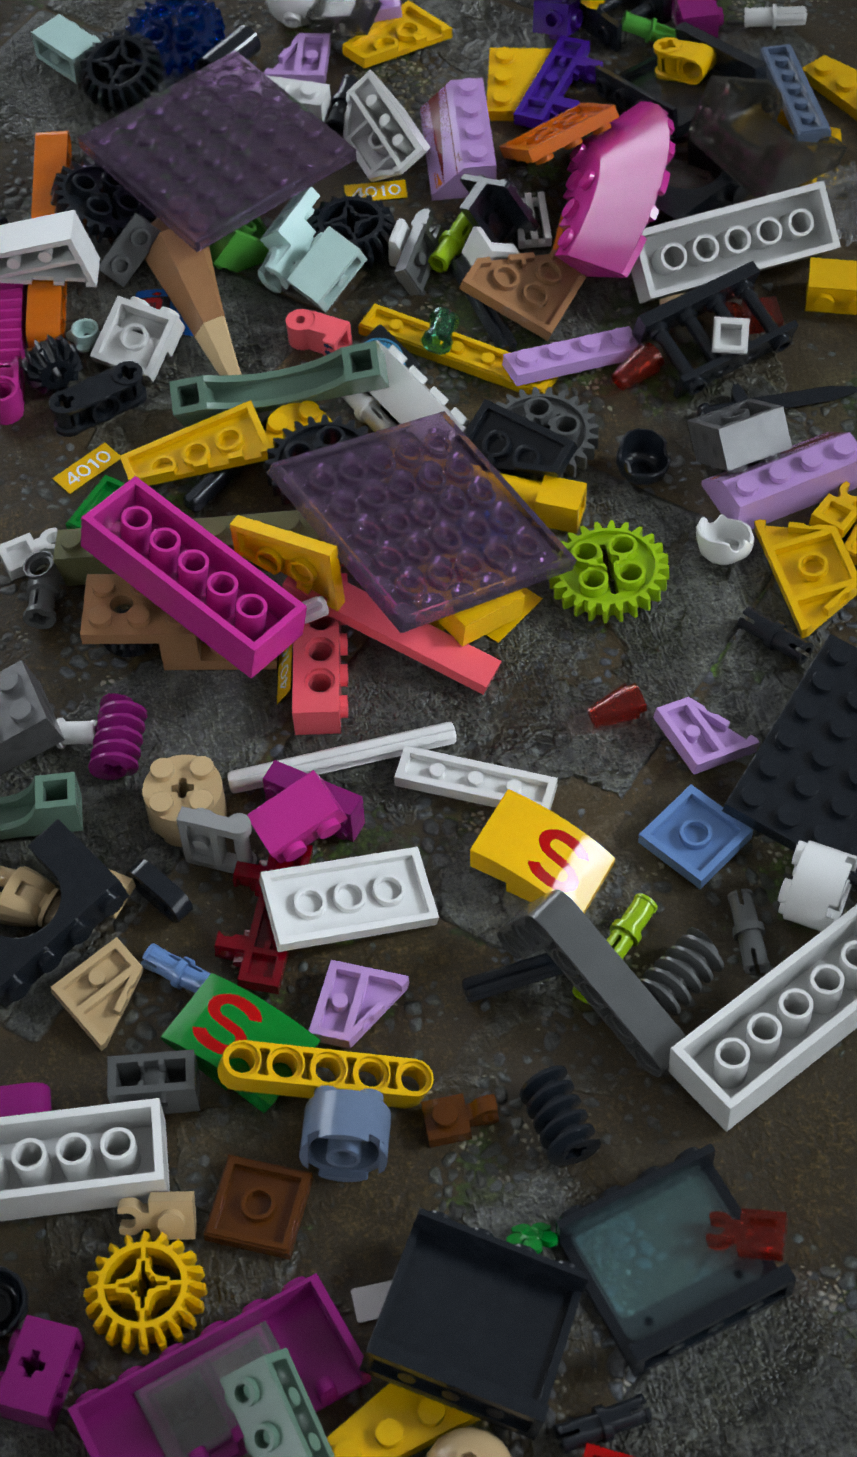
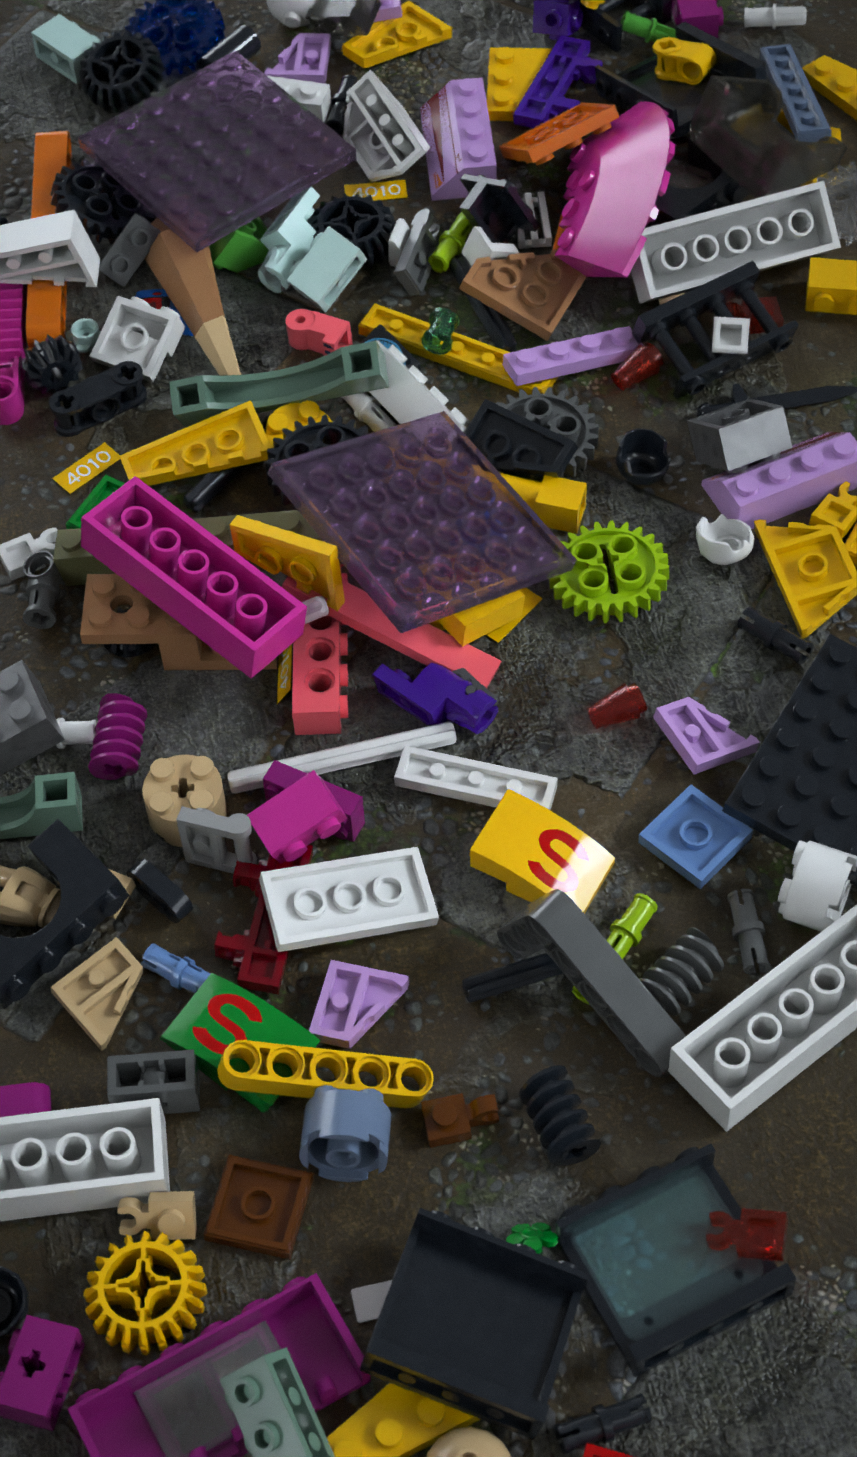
(439, 696): none -> dark purple plate

